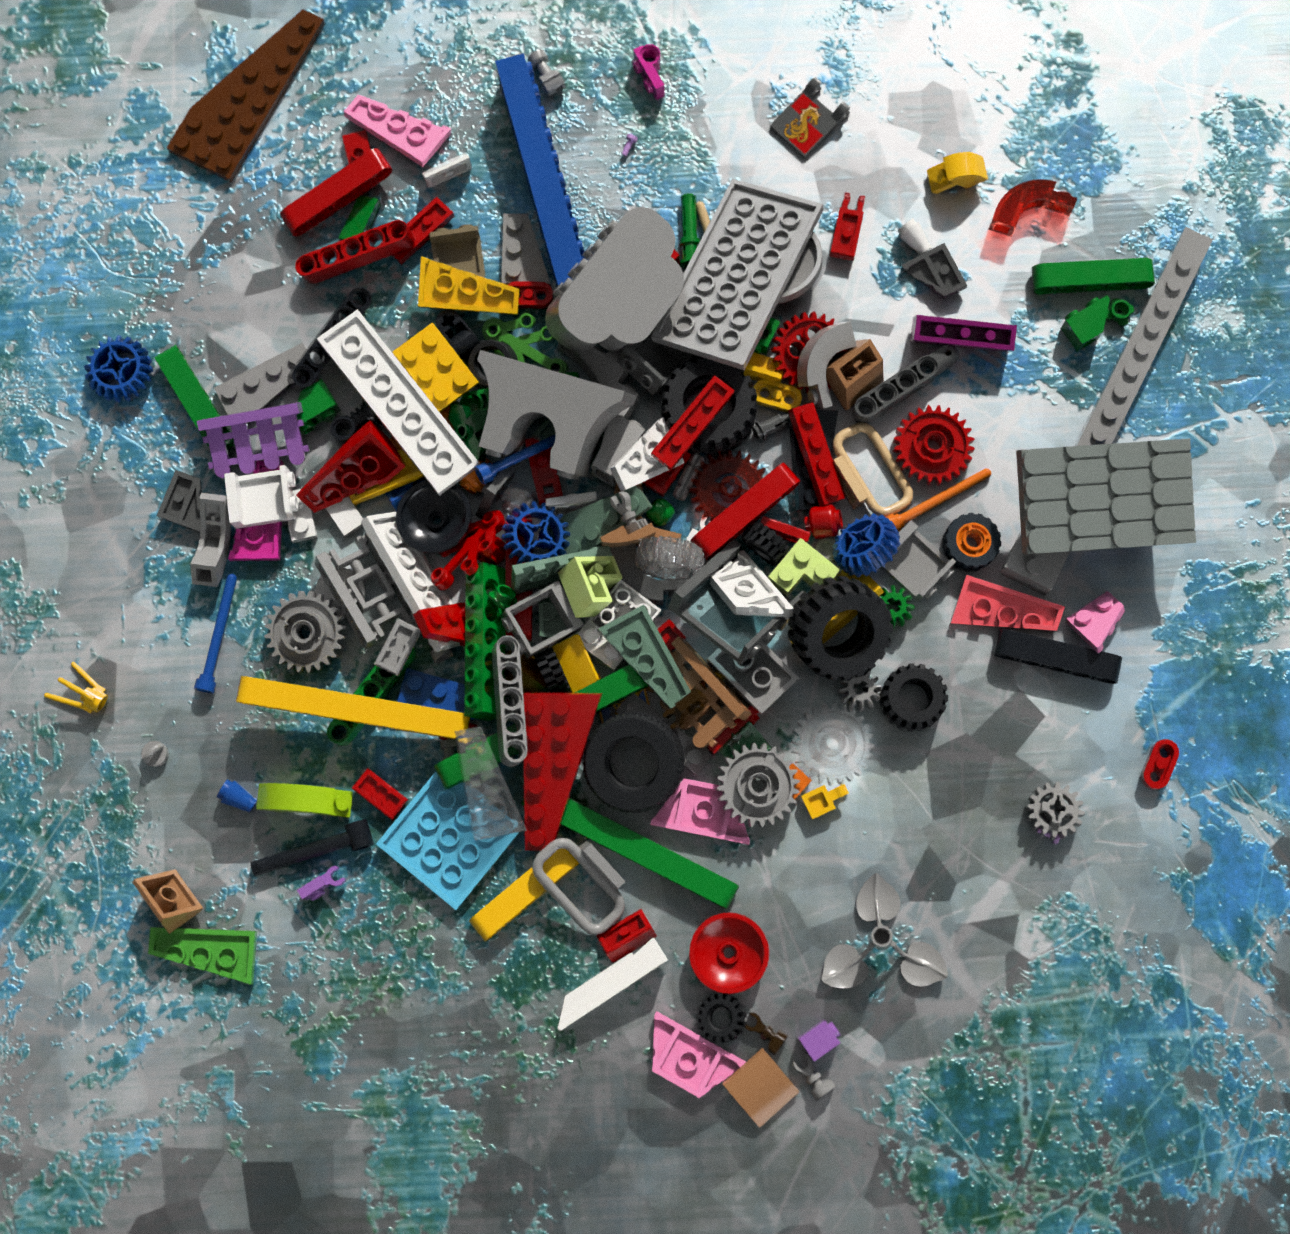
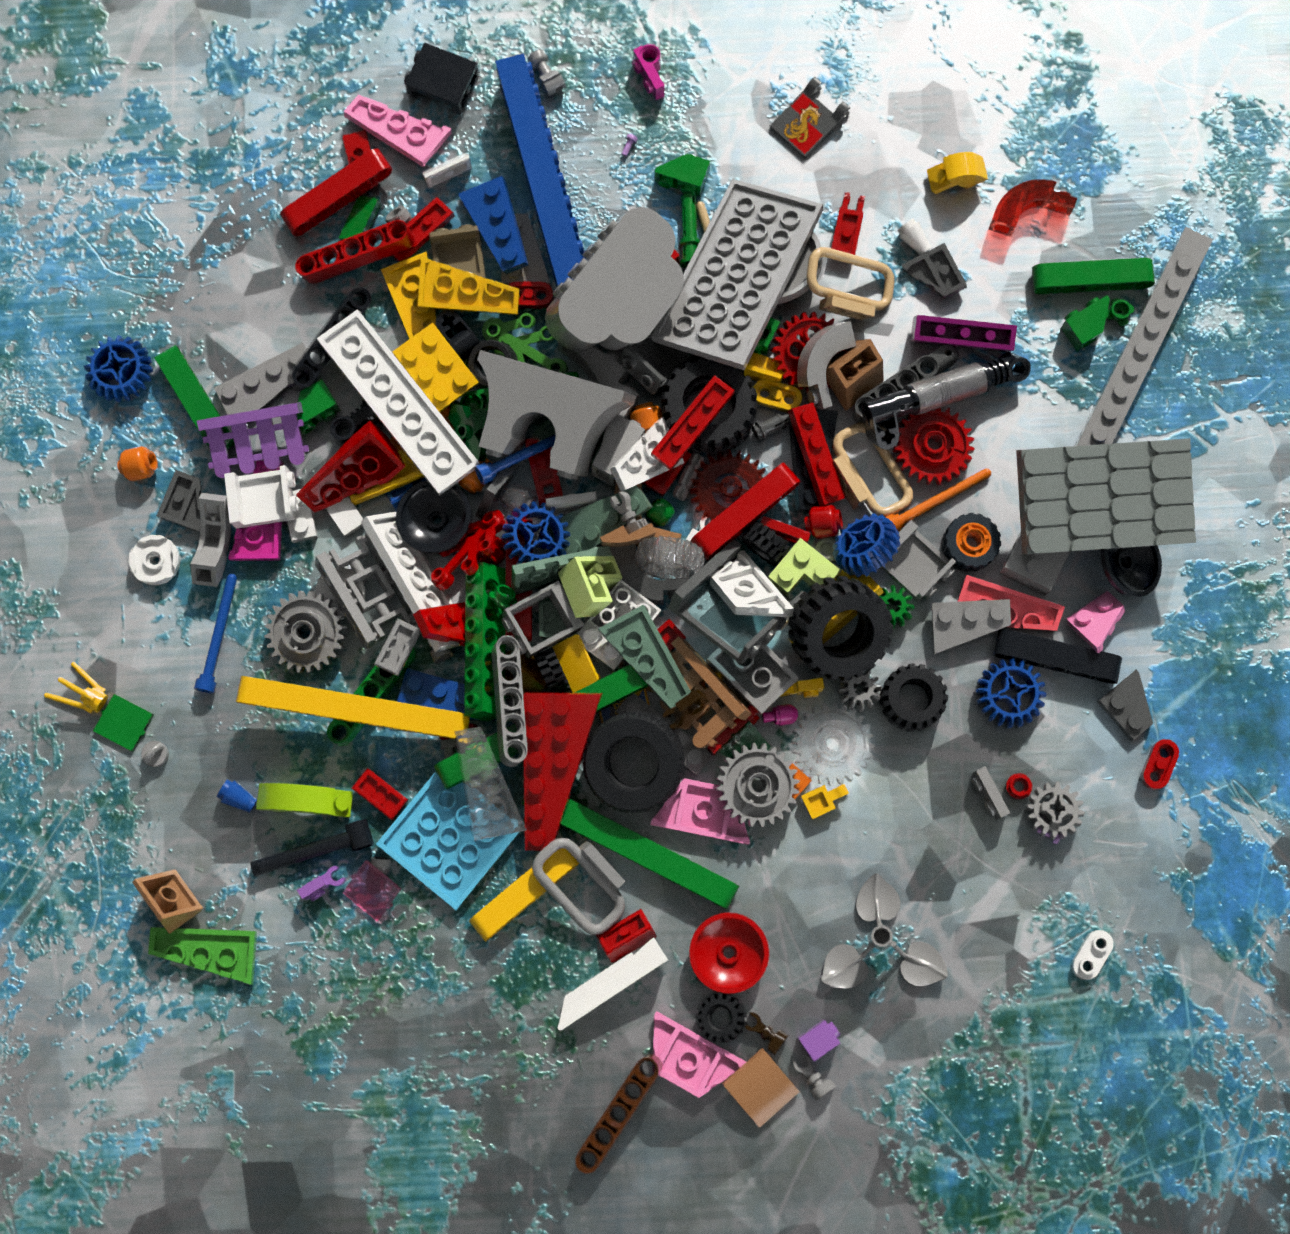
(123, 722): none -> green piece
(137, 463): none -> orange head
(145, 551): none -> white plate
(234, 112): reddish brown wing -> none
(372, 890): none -> clear pink piece
(381, 863): none -> dark grey hinge
(399, 213): none -> light grey tile
(404, 288): none -> yellow wing
(442, 76): none -> black panel
(495, 217): none -> blue wing
(609, 1122): none -> reddish brown beam
(646, 414): none -> orange head
(684, 173): none -> green slope
(781, 715): none -> dark pink cylinder
(809, 688): none -> yellow plate
(845, 303): none -> tan bar
(936, 393): none -> black piece
(967, 620): none -> light grey wing
(994, 802): none -> light grey plate
(1006, 683): none -> blue gear
(1024, 780): none -> red plate
(1090, 952): none -> white plate
(1128, 706): none -> dark grey wing
(1132, 569): none -> black dish

